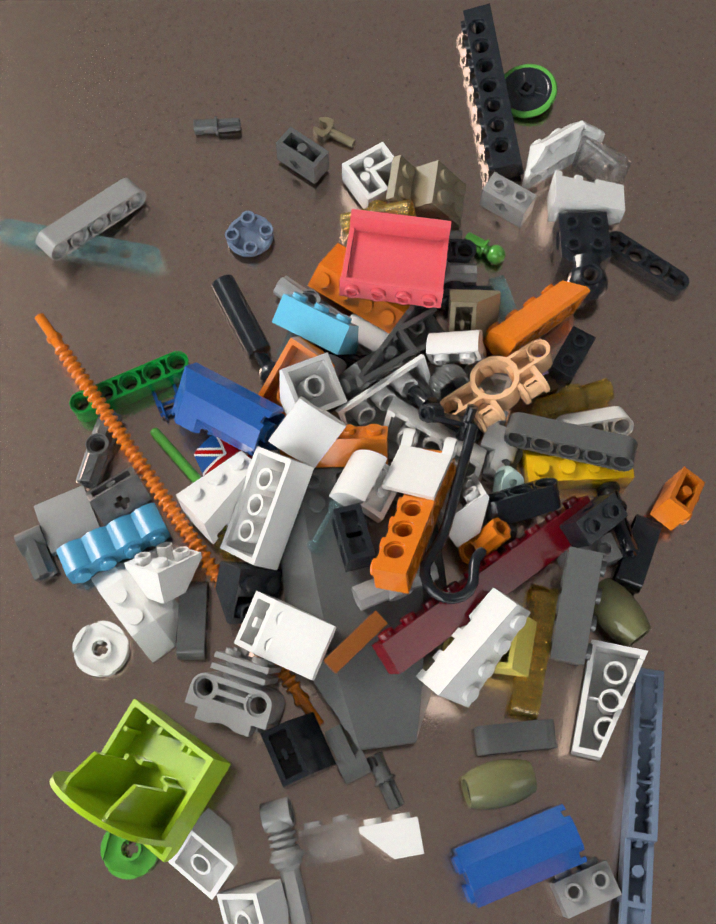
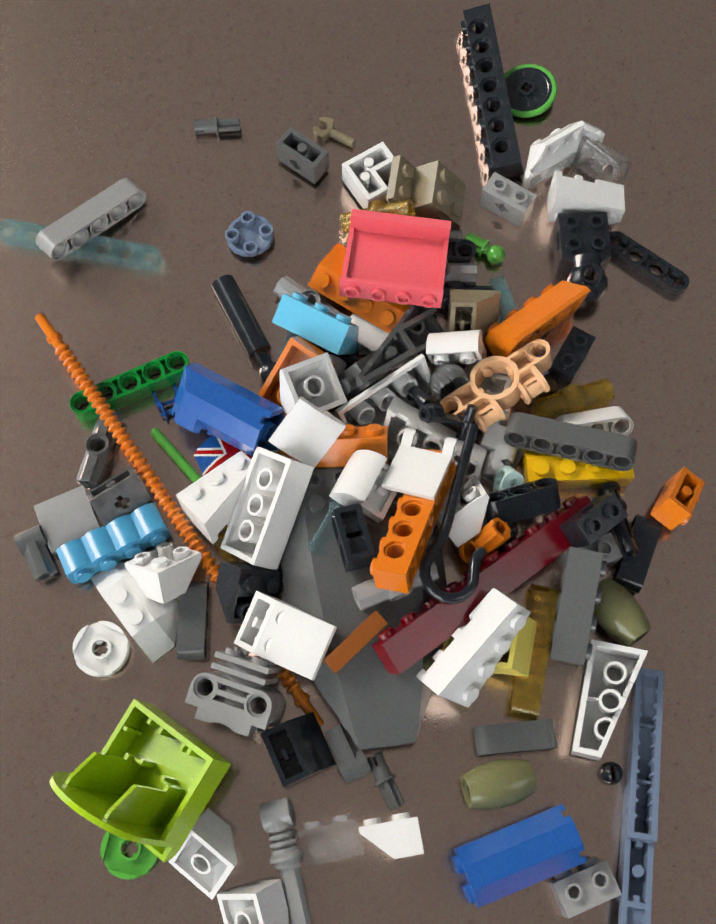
(605, 773): none -> black hinge

